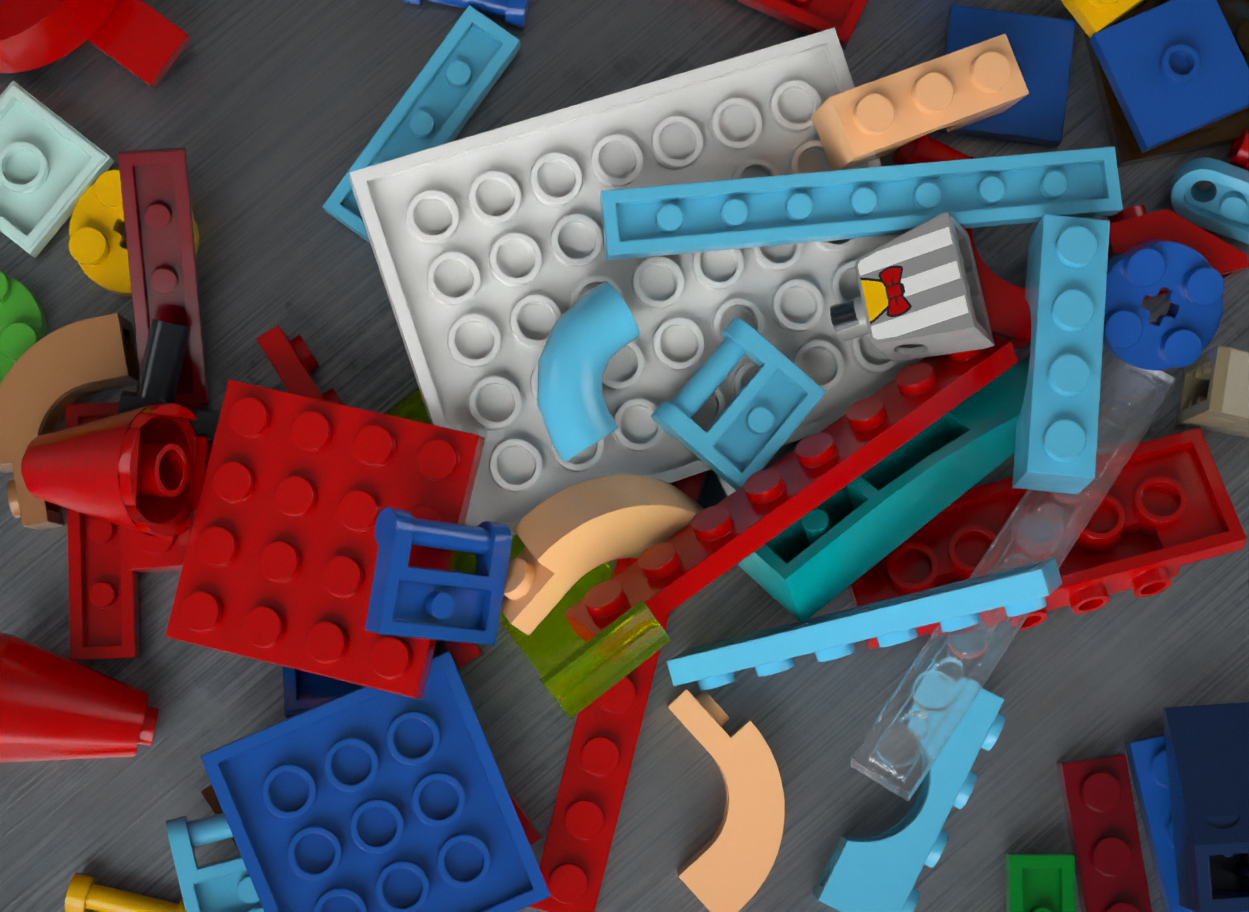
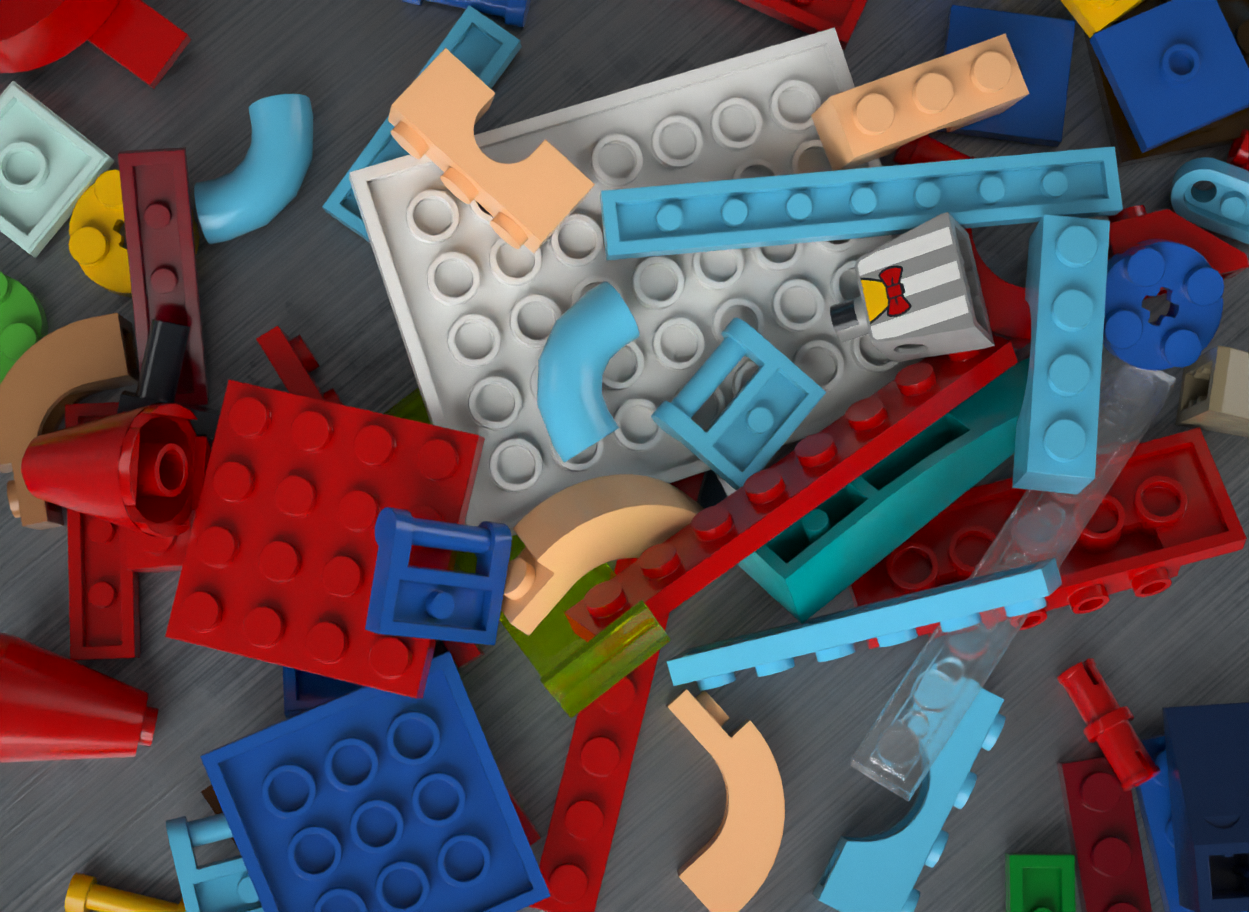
(268, 174): none -> medium azure cylinder
(524, 197): none -> light nougat arch
(1108, 724): none -> red pin

